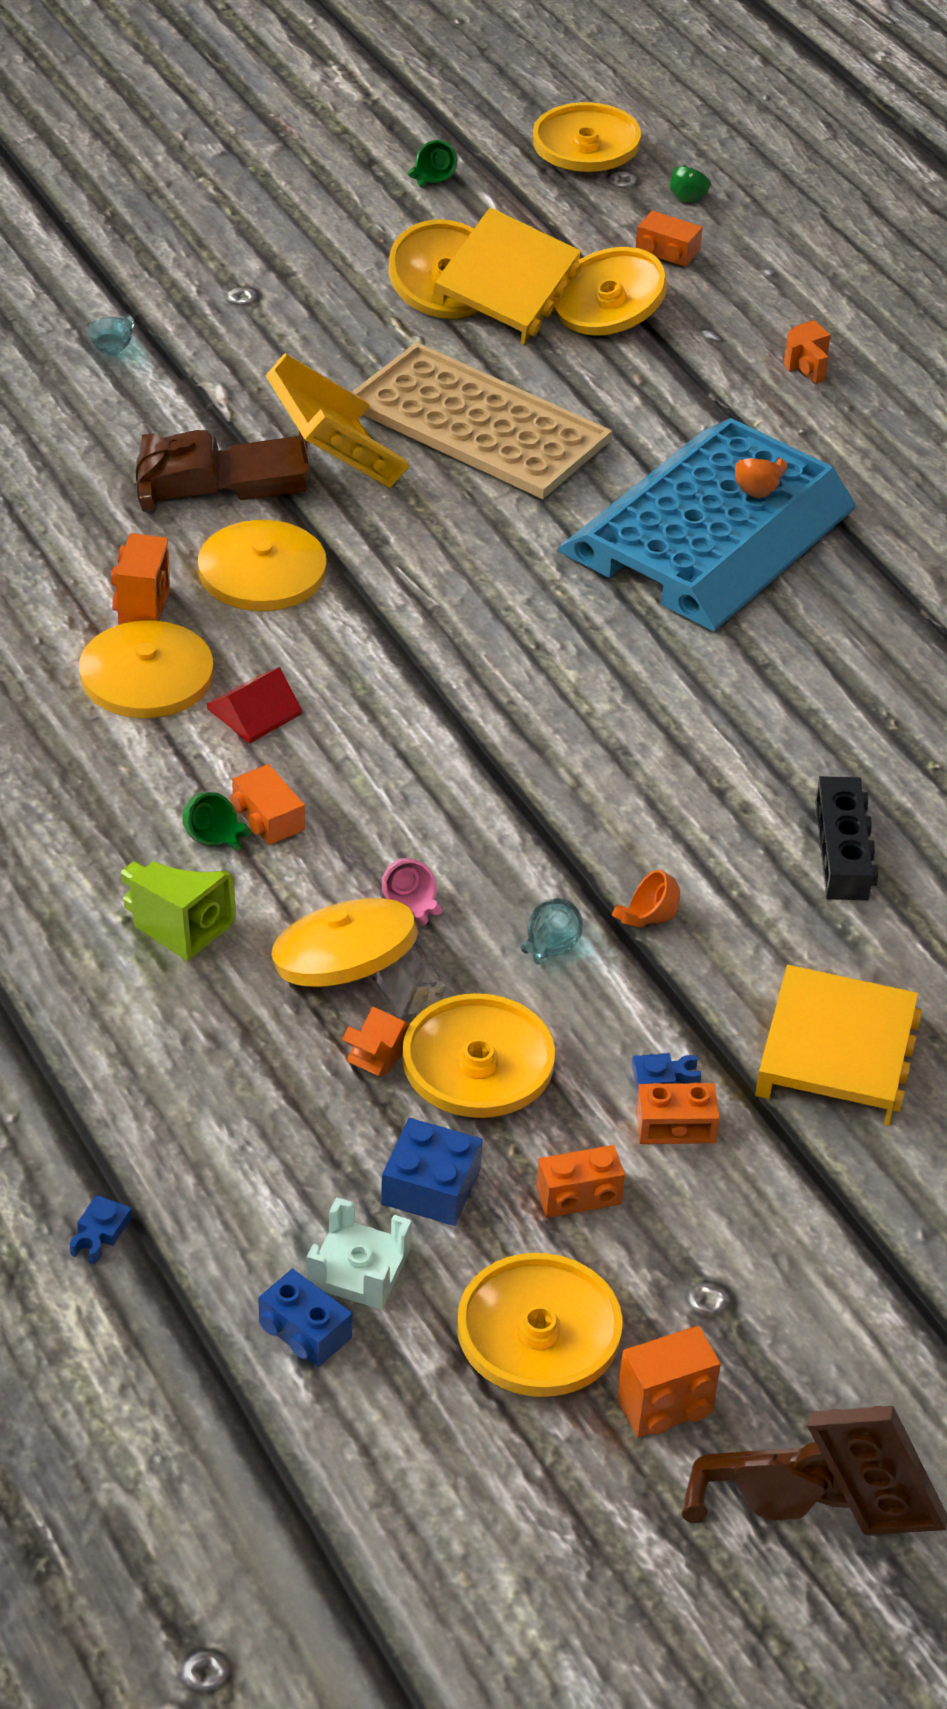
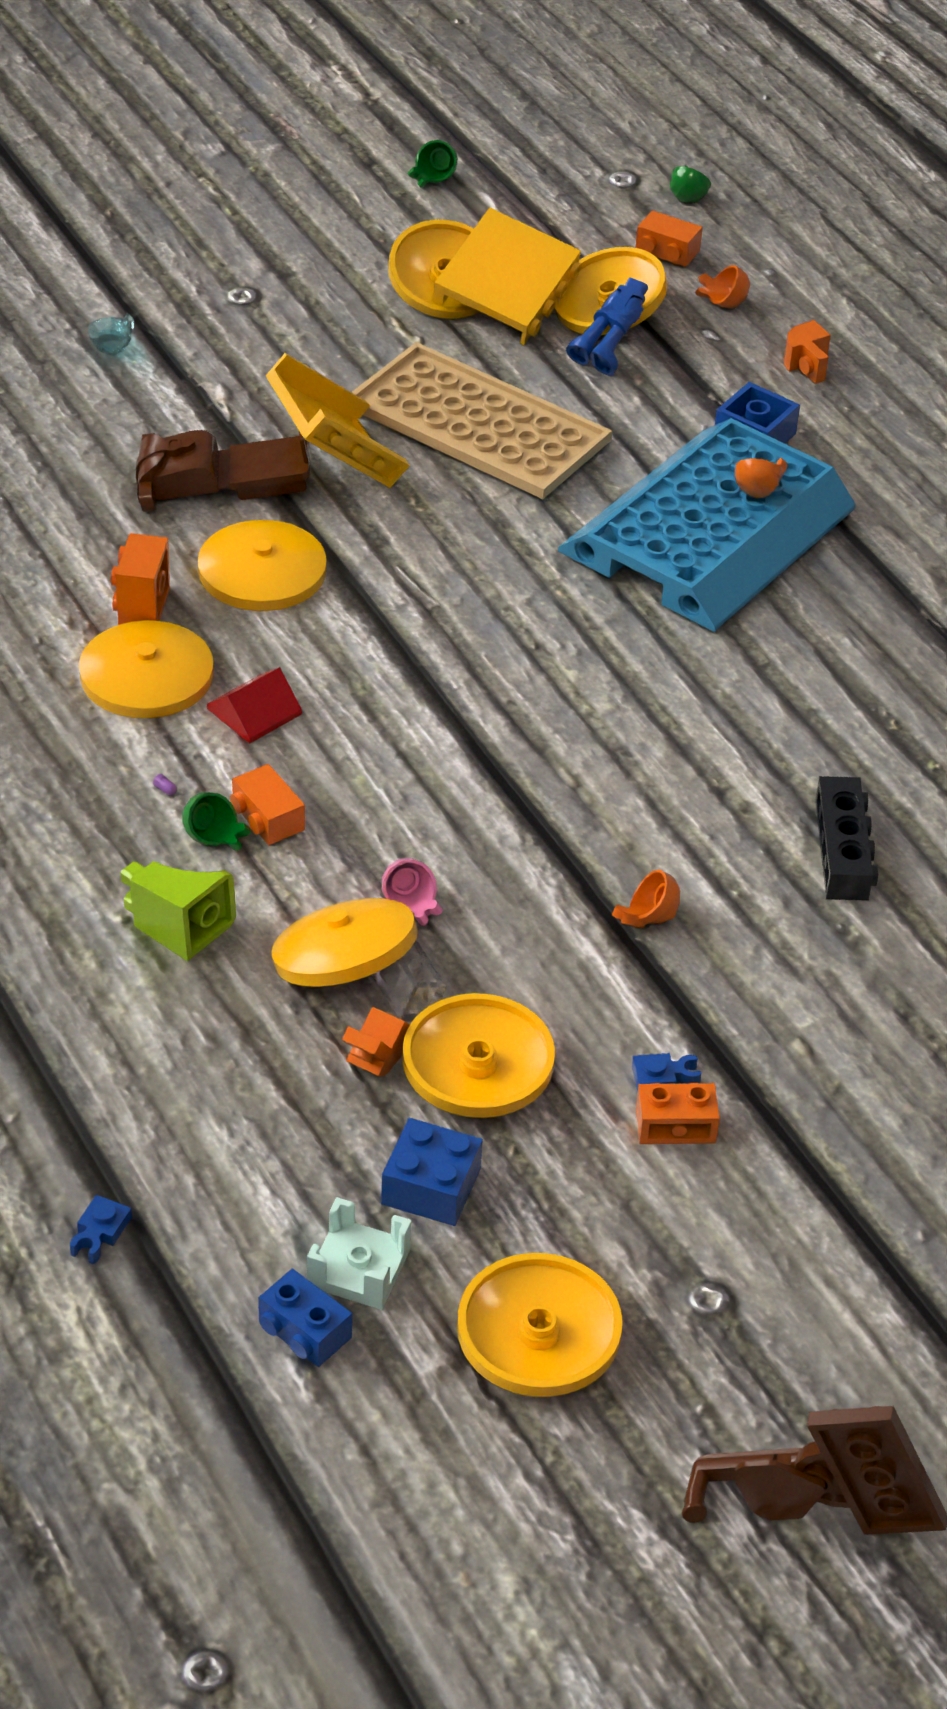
(162, 783): none -> medium lavender piece
(552, 929): clear light blue piece -> none
(580, 1181): orange brick -> none
(586, 136): yellow dish -> none
(619, 313): none -> blue piece
(668, 1381): orange brick -> none
(727, 288): none -> orange piece
(761, 411): none -> blue brick
(840, 1039): yellow panel -> none

